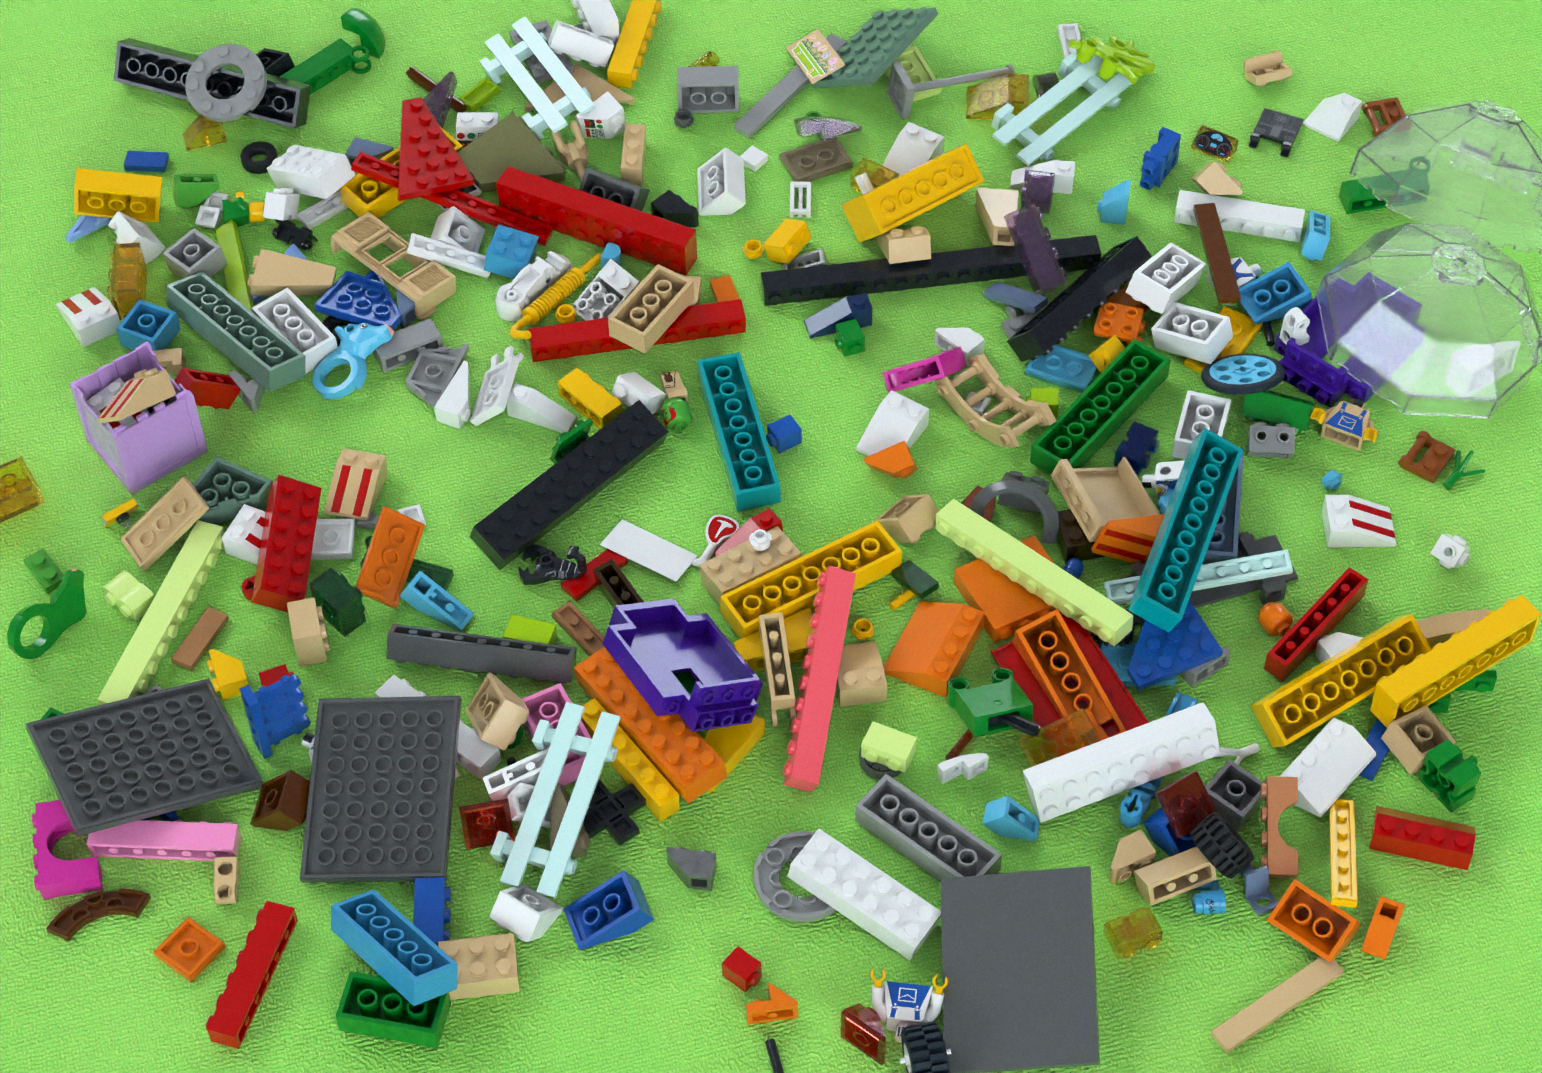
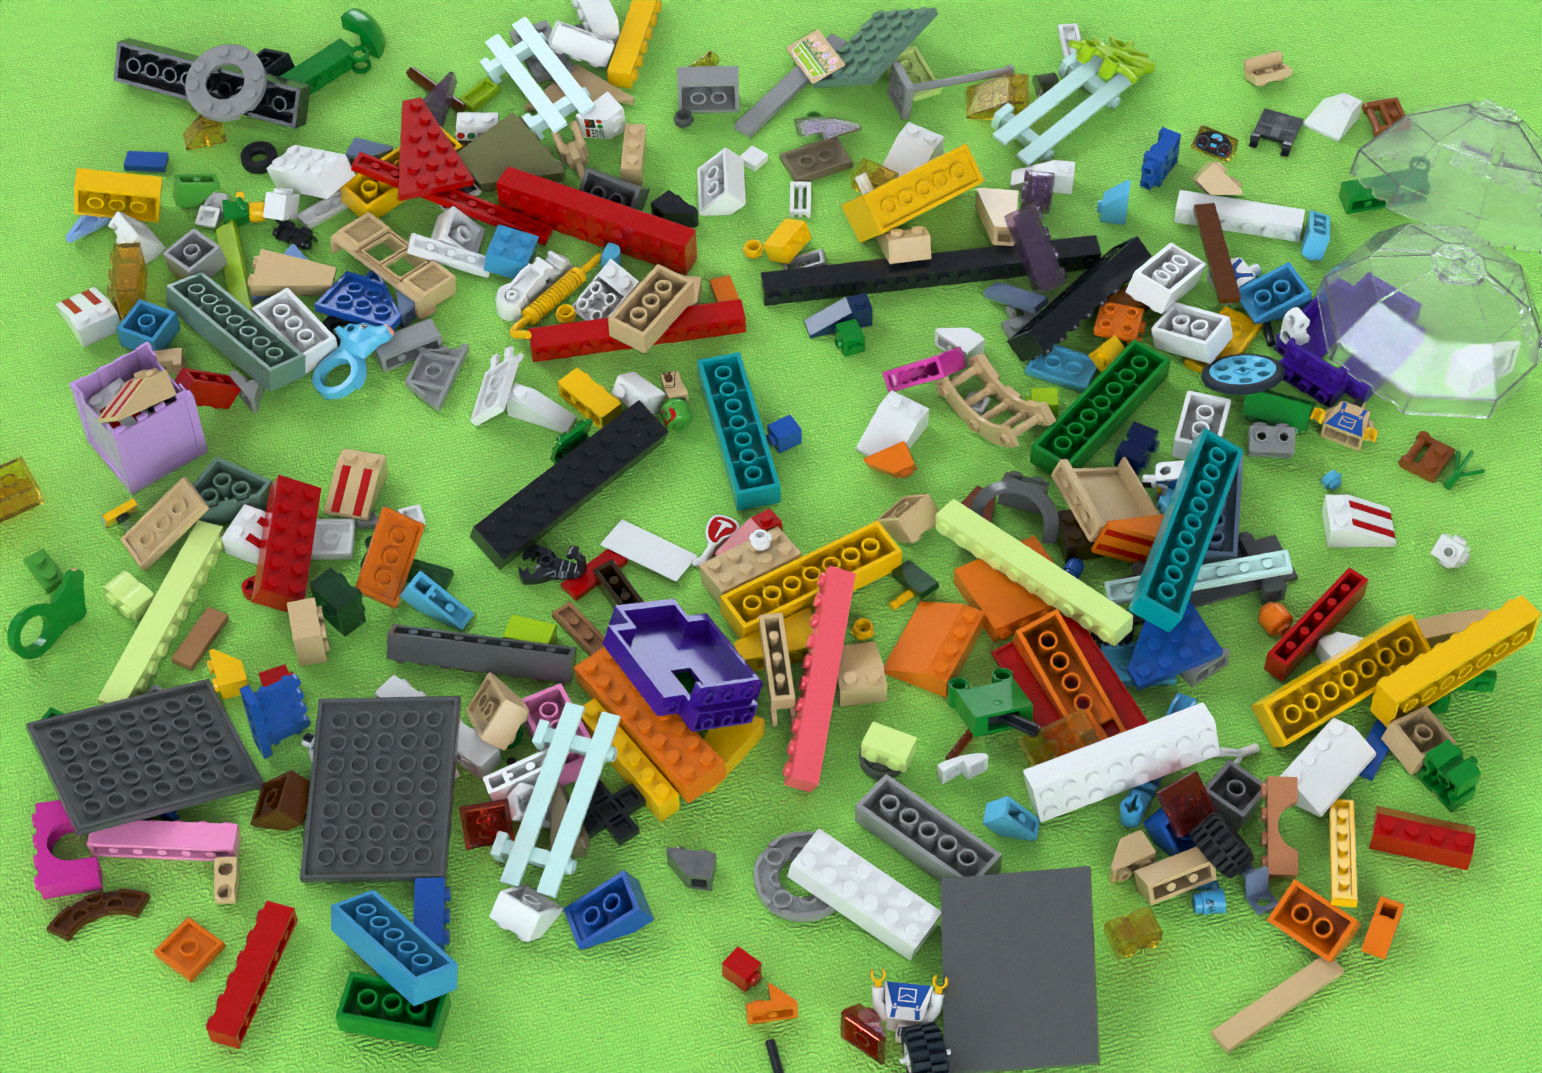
(454, 404): white slope -> none
(484, 965): tan brick -> none

